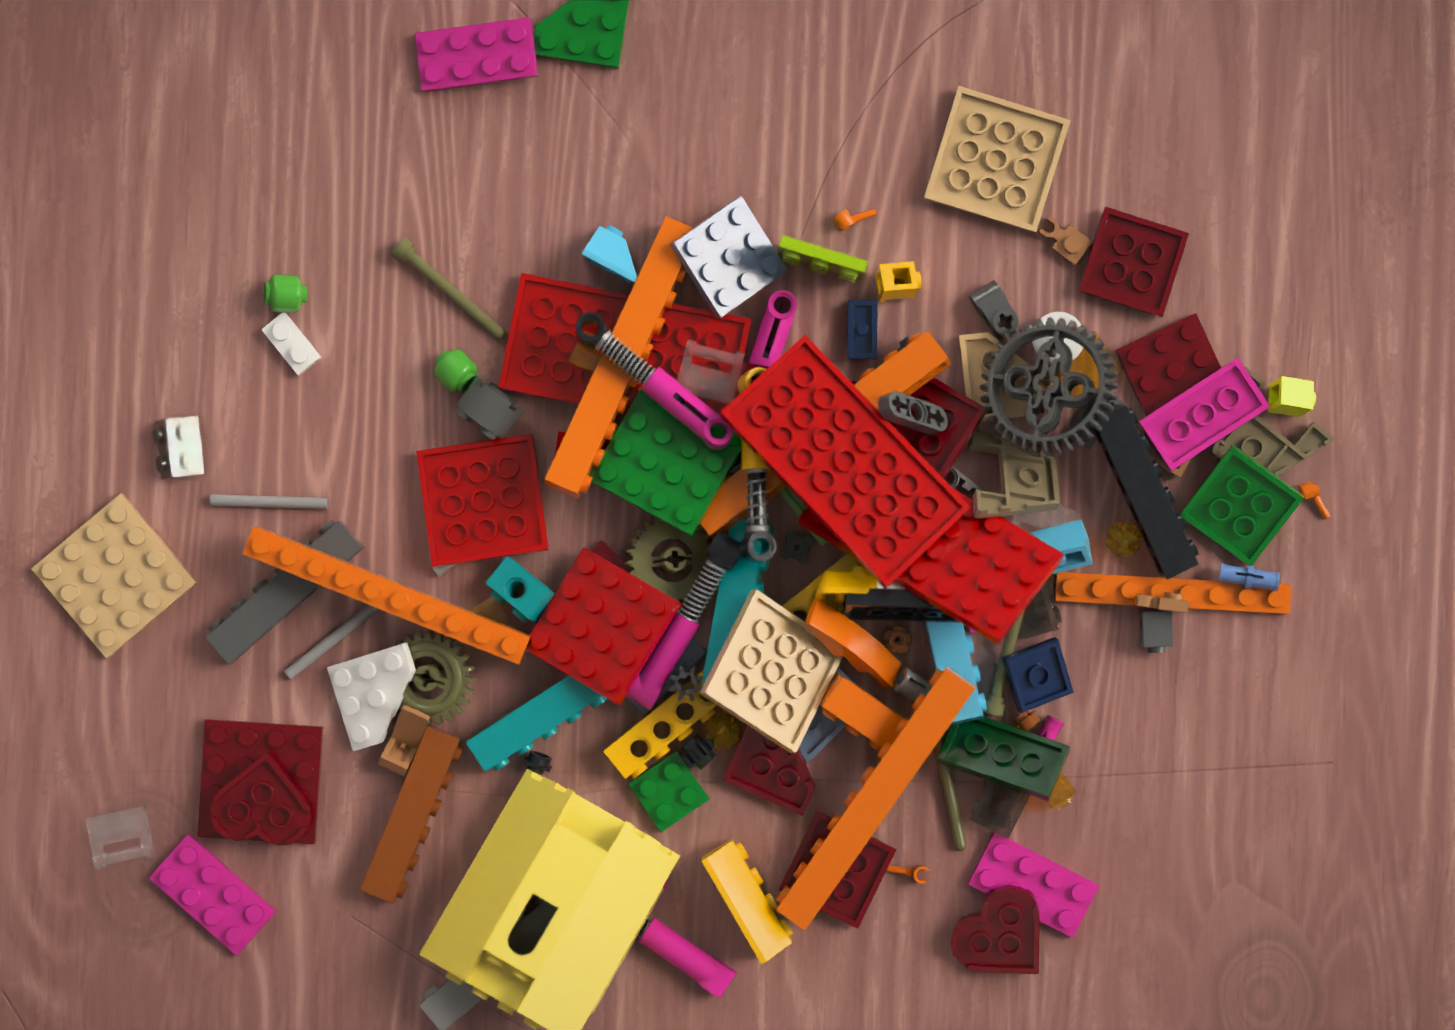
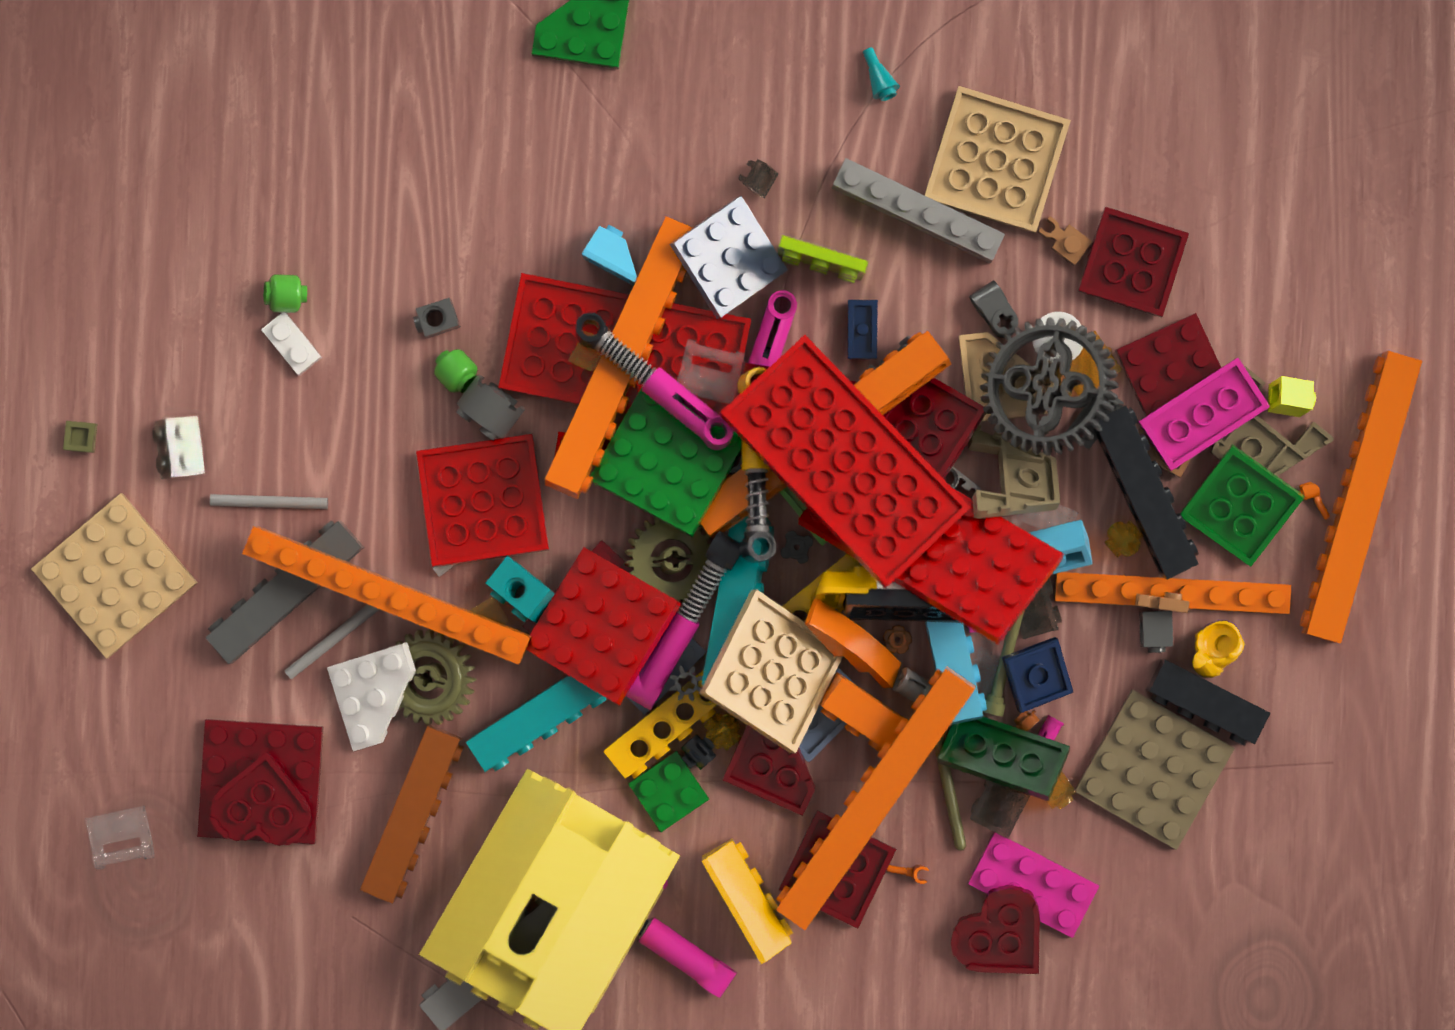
(80, 436): none -> olive plate
(212, 894): dark pink plate -> none
(404, 740): medium nougat bracket -> none
(405, 252): olive piece -> none
(449, 323): none -> dark grey brick
(476, 54): dark pink plate -> none
(538, 762): black plate -> none
(760, 178): none -> clear smoke tile
(845, 220): orange hand -> none
(882, 83): none -> teal cone
(889, 402): dark grey beam -> none
(897, 272): yellow brick -> none
(918, 211): none -> light grey brick
(1154, 769): none -> dark tan plate
(1208, 702): none -> black brick
(1216, 648): none -> yellow hair
(1249, 577): medium blue pin -> none
(1361, 496): none -> orange brick

